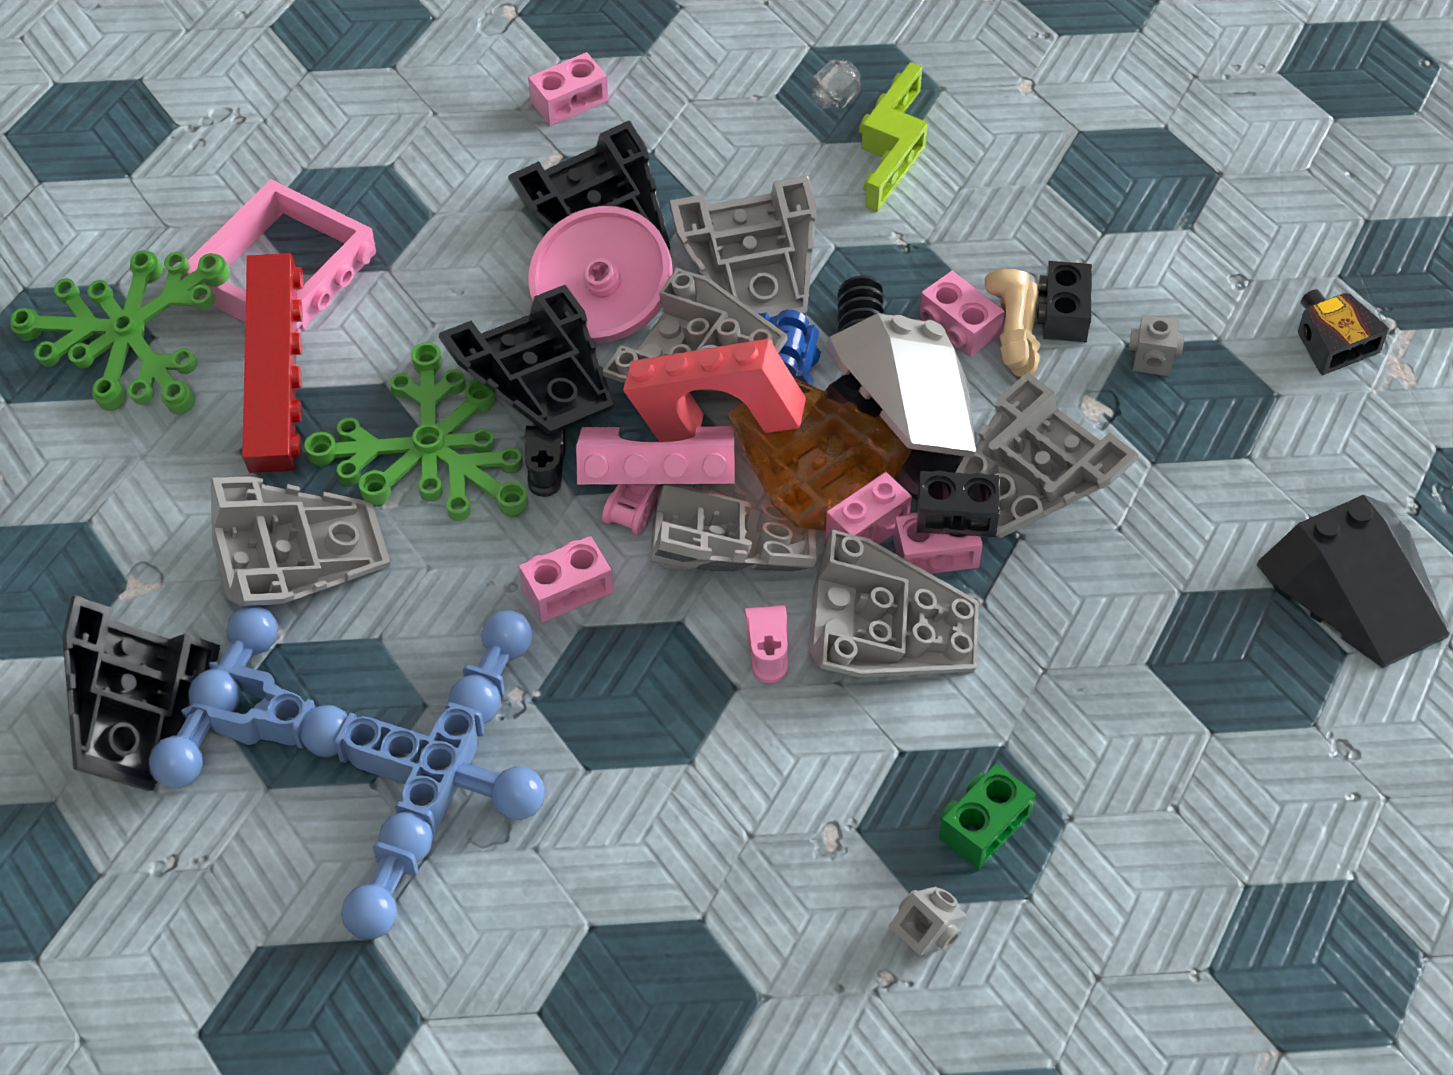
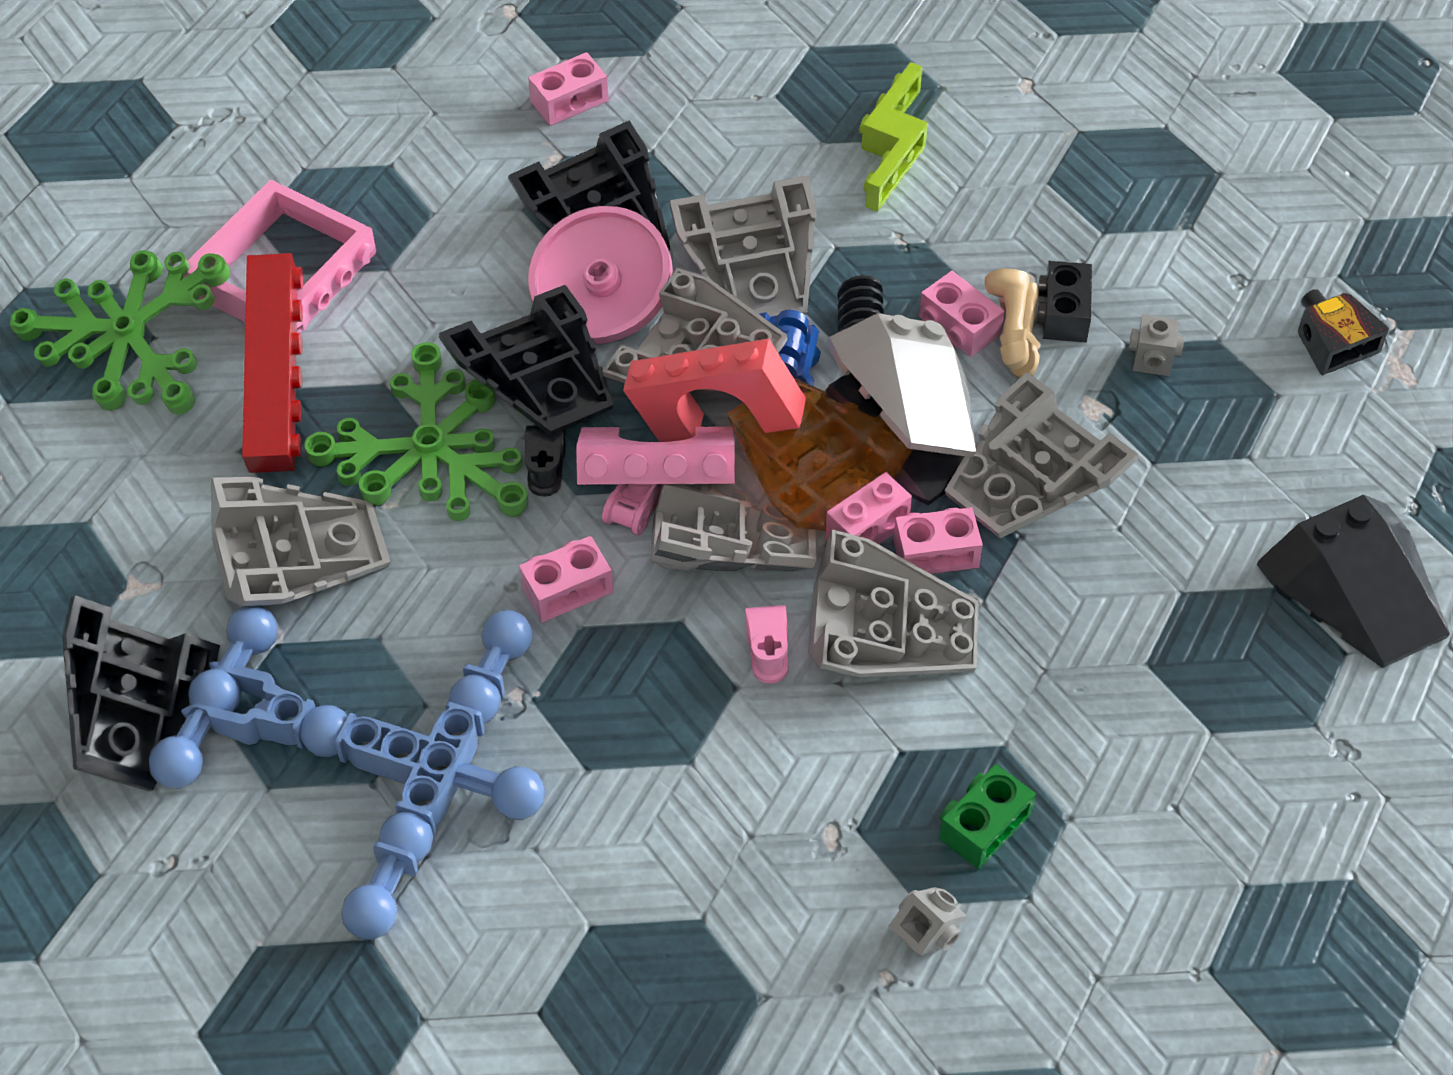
(836, 84): clear head -> none
(958, 503): black brick -> none

